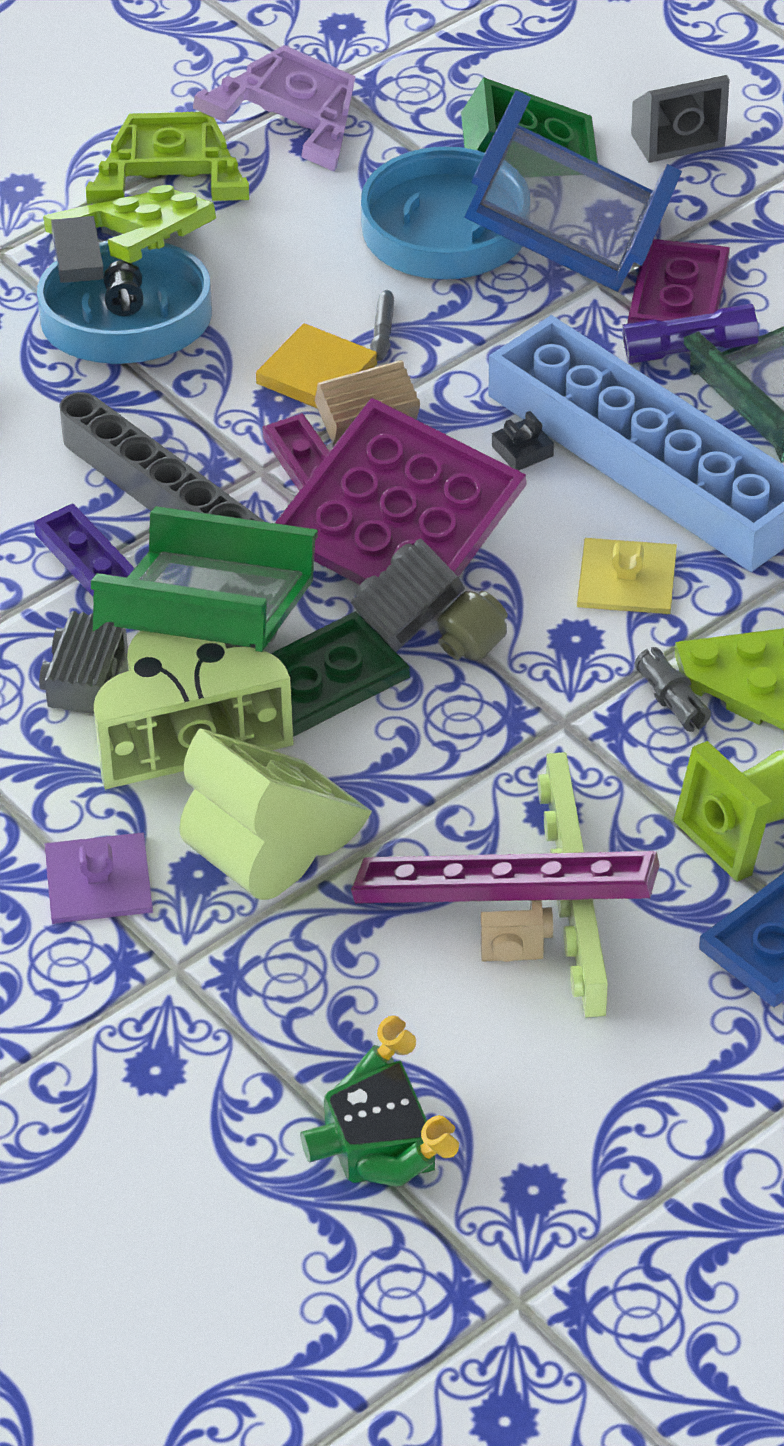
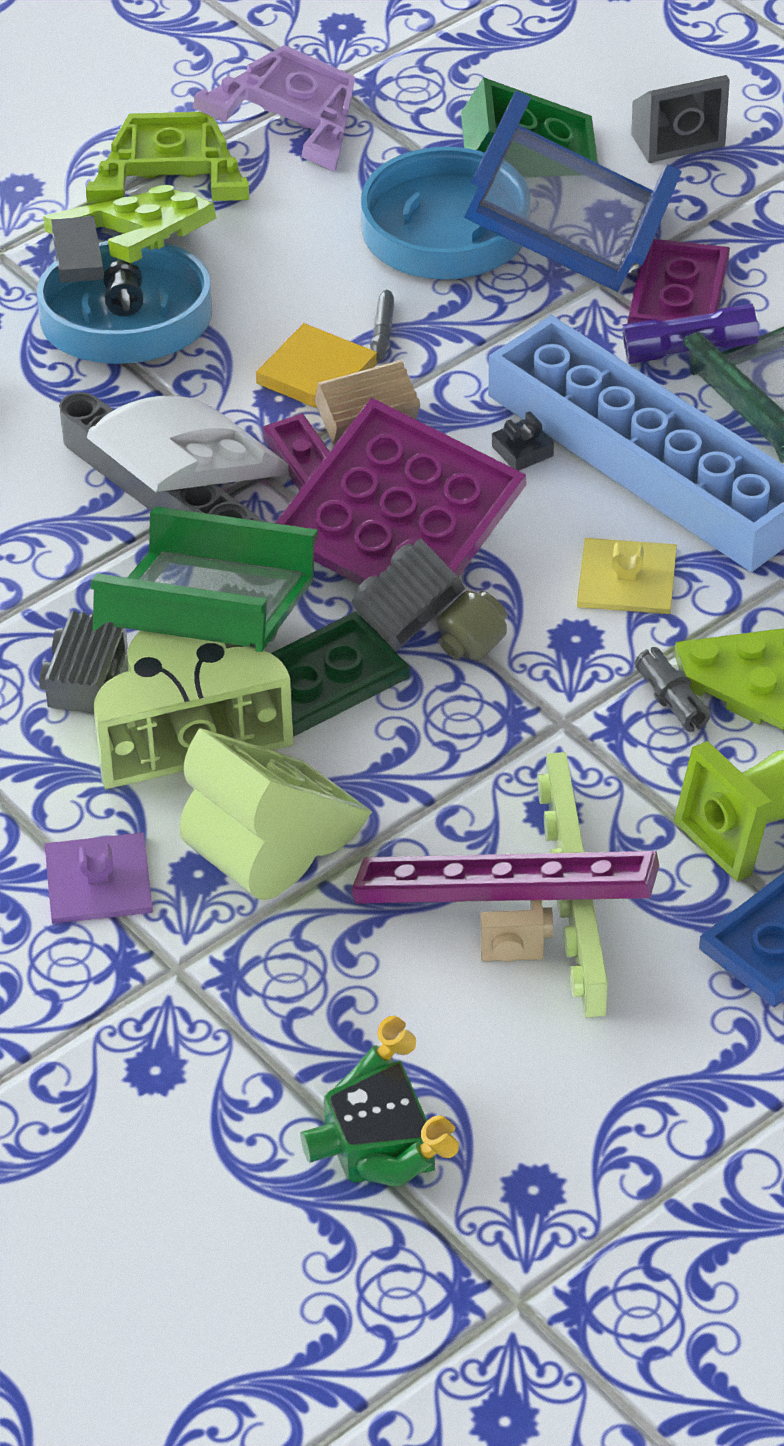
(80, 546): dark purple plate -> none
(182, 444): none -> white slope

